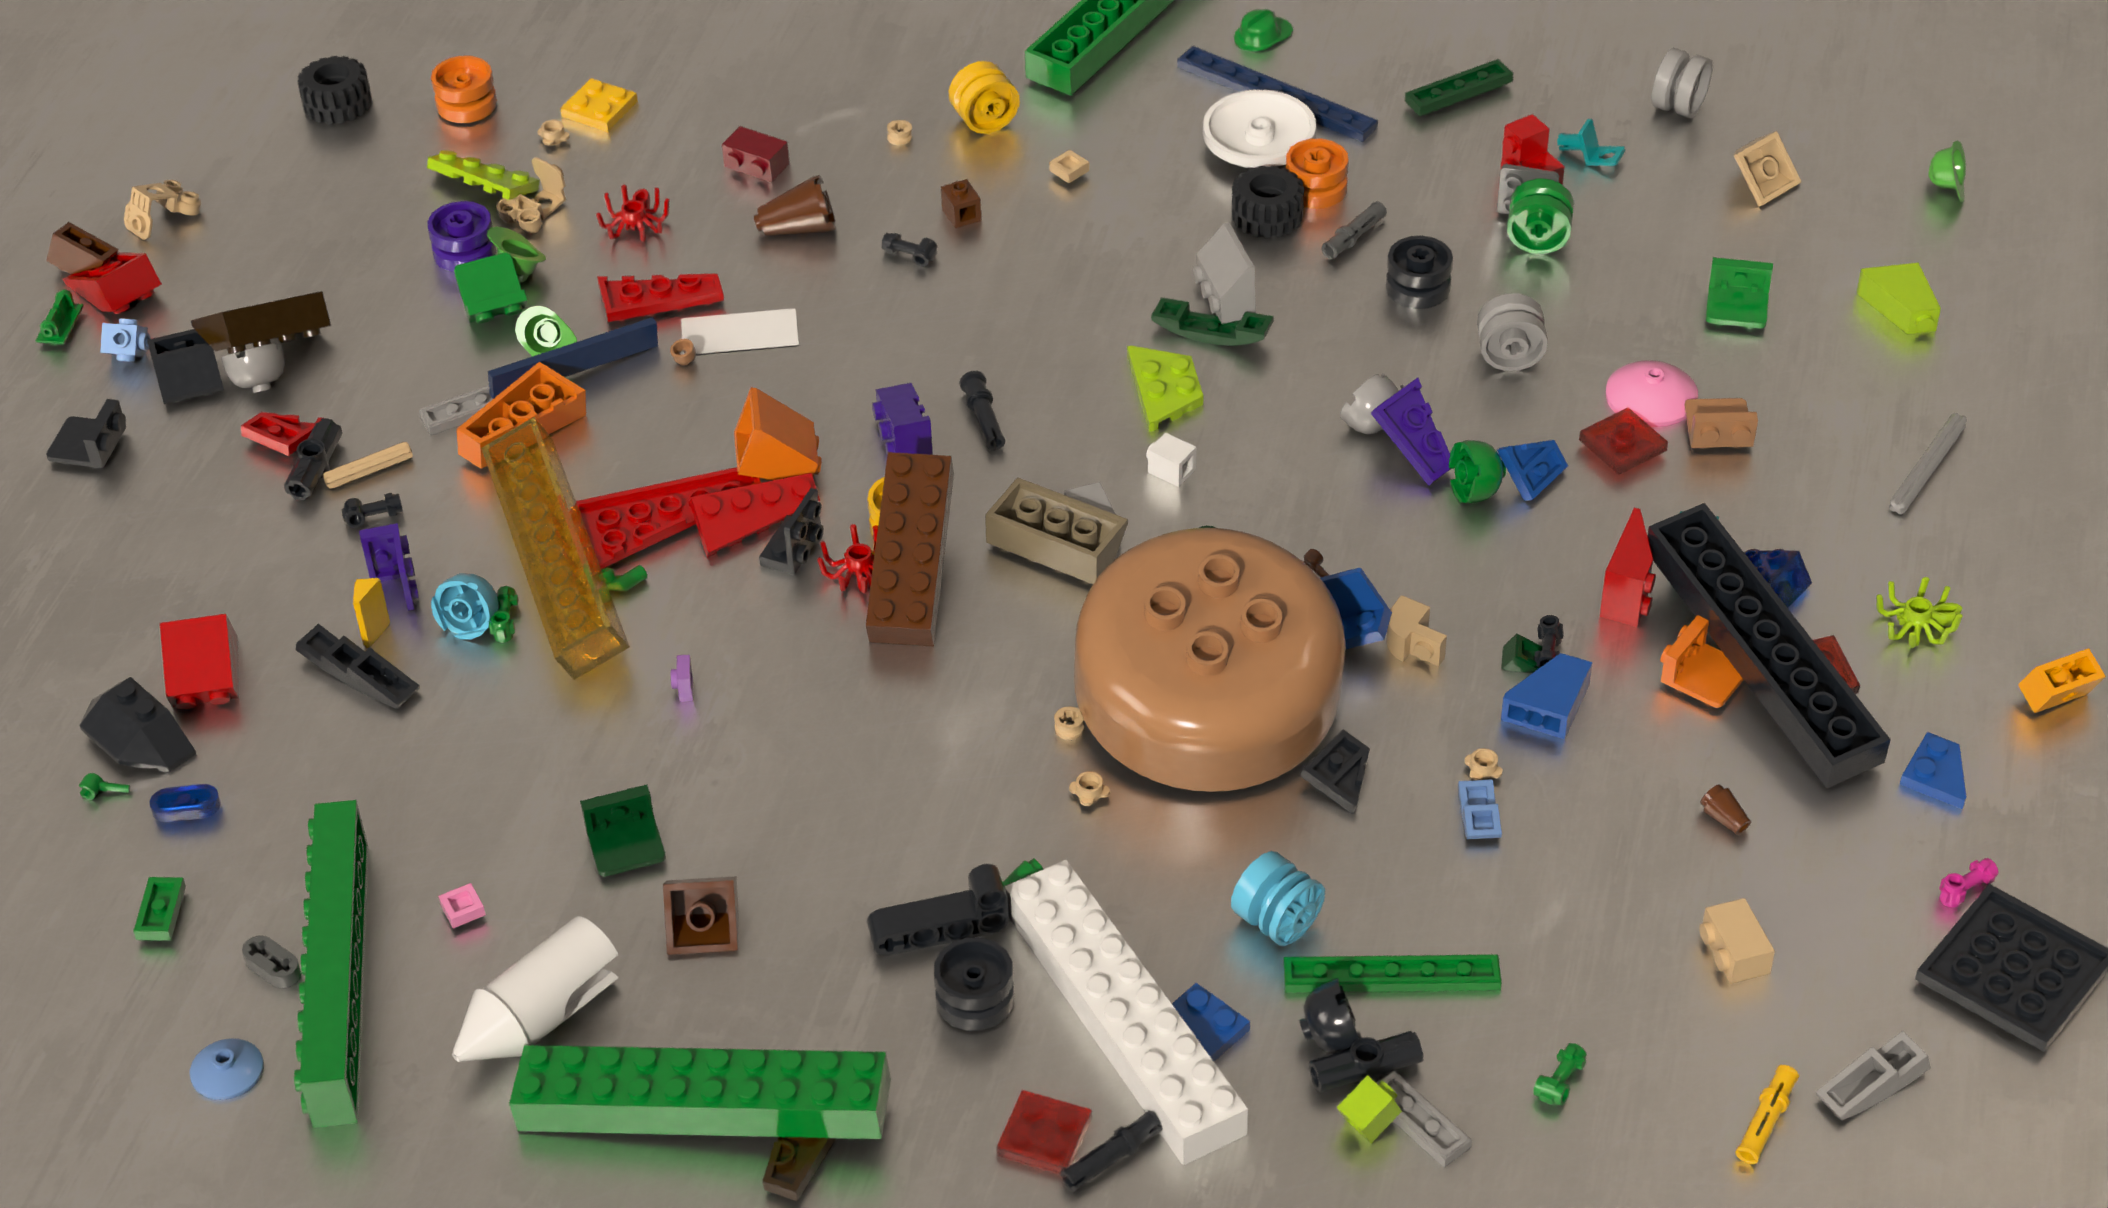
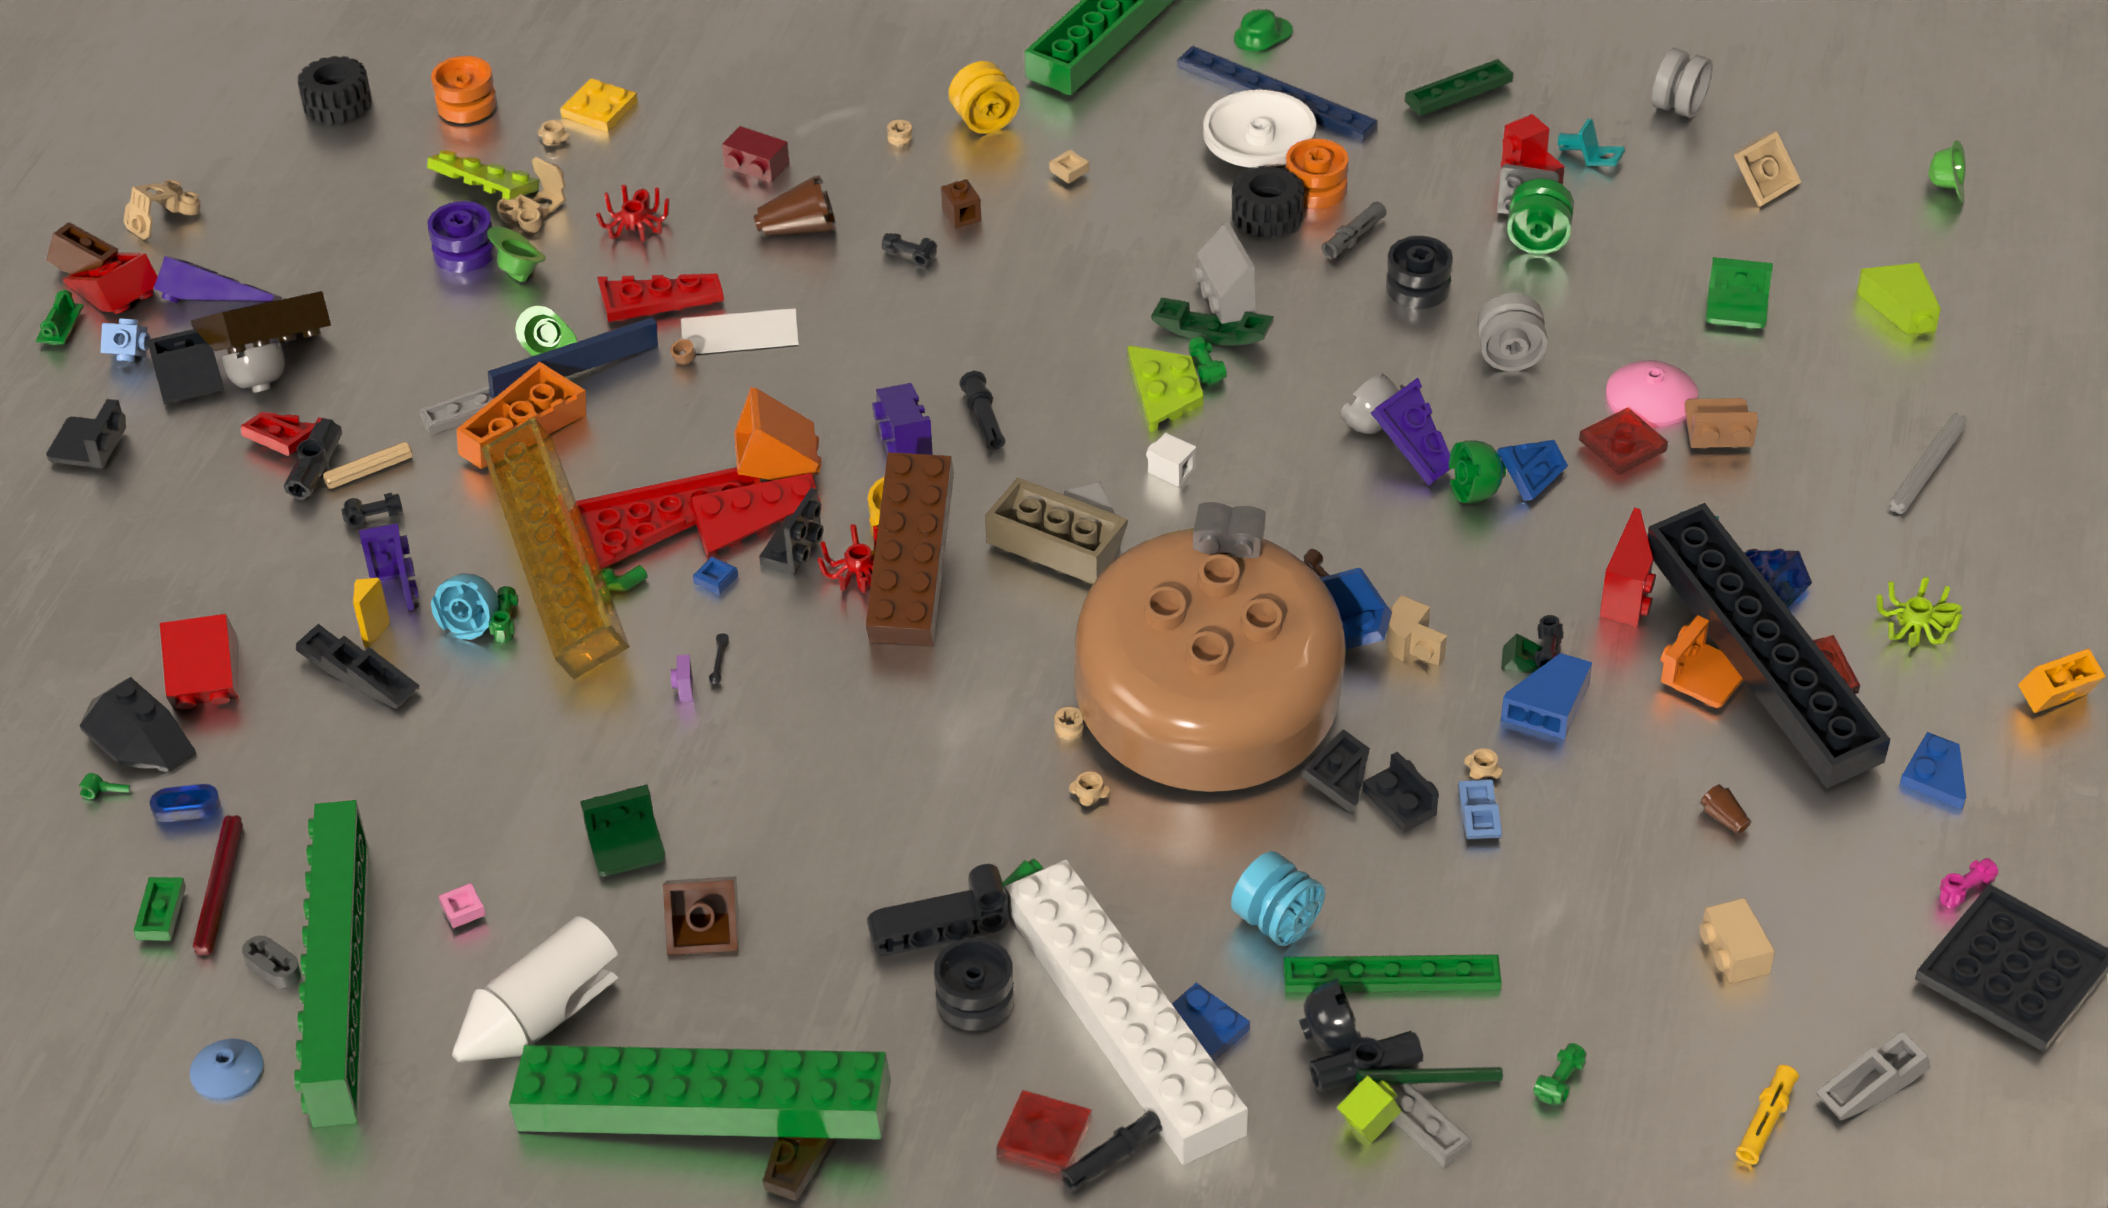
(192, 282): none -> dark purple wedge
(217, 885): none -> dark red axle
(490, 288): green bracket -> none
(715, 575): none -> blue tile
(721, 640): none -> black hinge
(1209, 370): none -> green bar
(1229, 530): none -> flat silver brick
(1403, 793): none -> black bracket
(1433, 1075): none -> dark green bar

